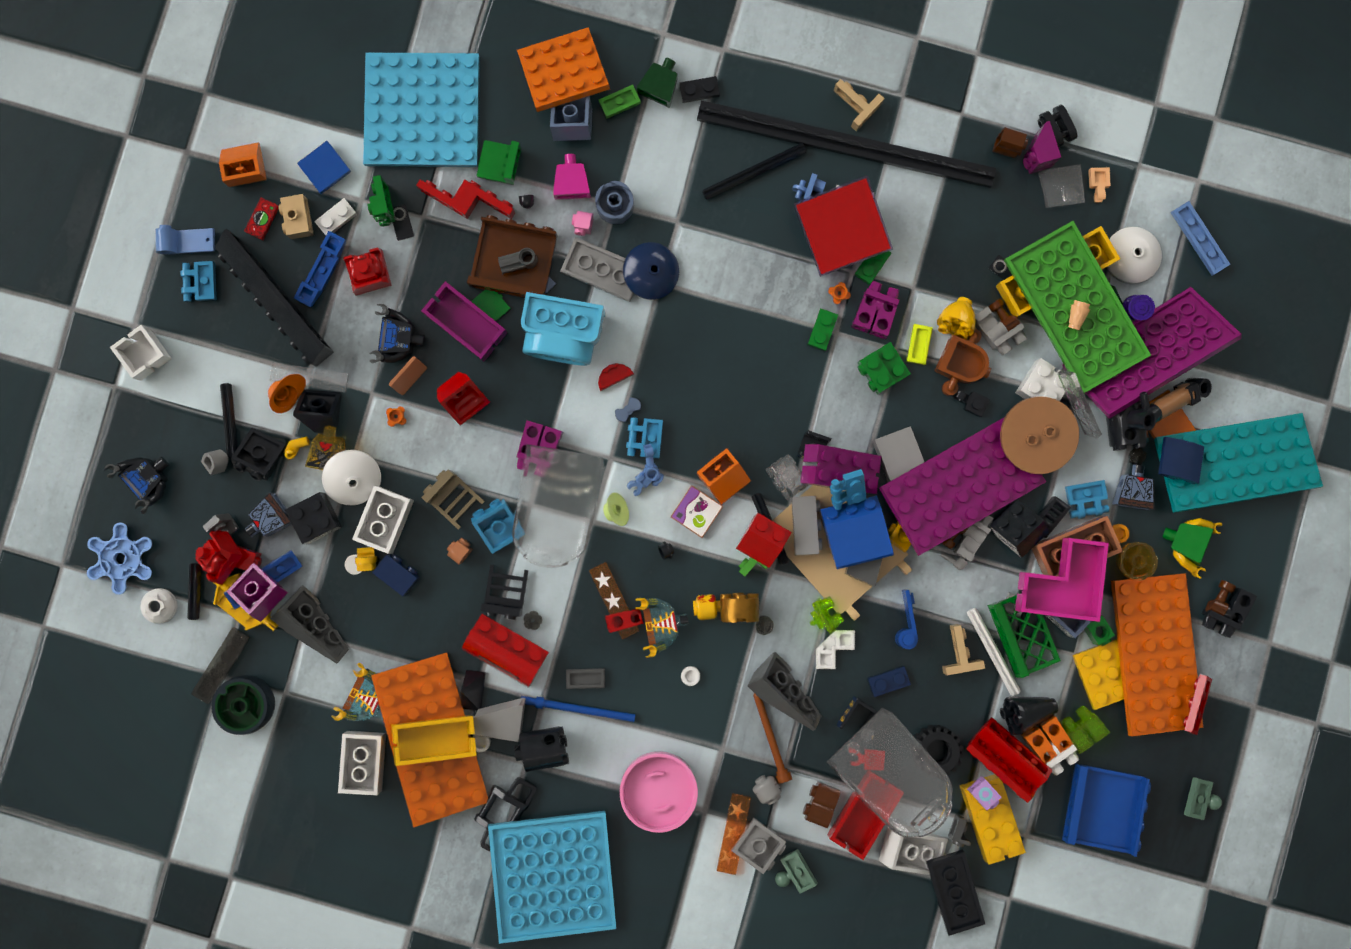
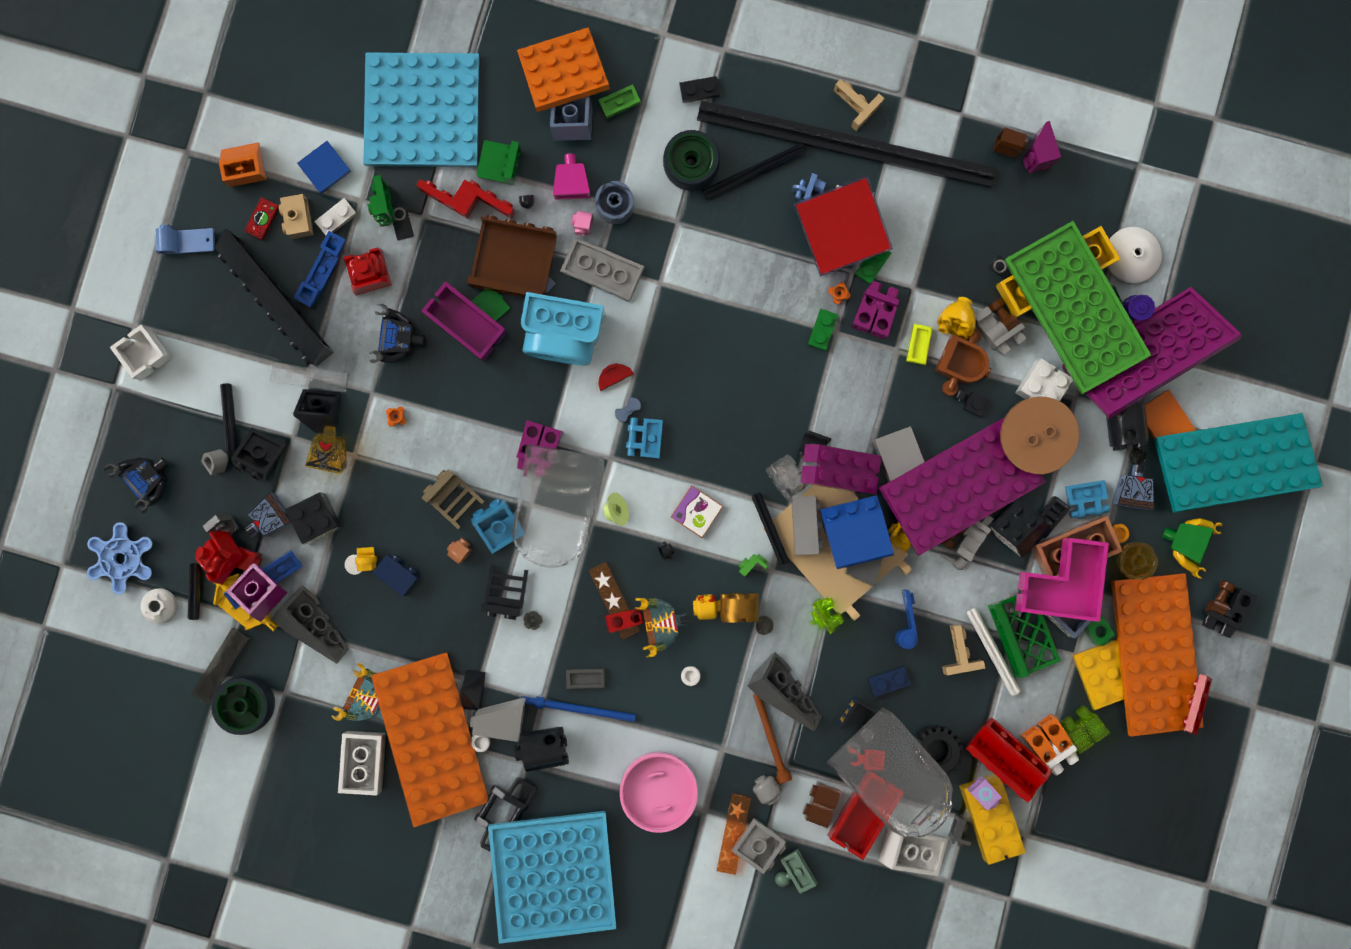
(204, 281): dark azure plate -> none
(285, 392): orange piece -> none
(294, 445): yellow arm -> none
(346, 467): white dish -> none
(383, 519): white brick -> none
(407, 375): nougat slope -> none
(433, 740): yellow piece -> none
(461, 397): red brick -> none
(505, 650): red brick -> none
(516, 261): dark grey piece -> none
(638, 271): dark blue dish -> none
(649, 474): medium blue piece -> none
(659, 83): dark green torso -> none
(696, 146): none -> dark green wheel
(723, 476): orange slope -> none
(763, 540): red slope -> none
(827, 649): white tile -> none
(853, 486): dark azure plate -> none
(883, 368): green plate -> none
(955, 892): black plate -> none
(1027, 712): black cone -> none
(1062, 186): clear plate -> none
(1064, 122): black brick -> none
(1078, 314): light nougat cone -> none
(1079, 403): clear tile -> none
(1099, 179): light nougat plate -> none
(1106, 809): blue panel -> none
(1181, 460): dark blue slope -> none
(1184, 394): black piece -> none
(1200, 238): medium blue plate -> none
(1201, 798): sand green plate -> none

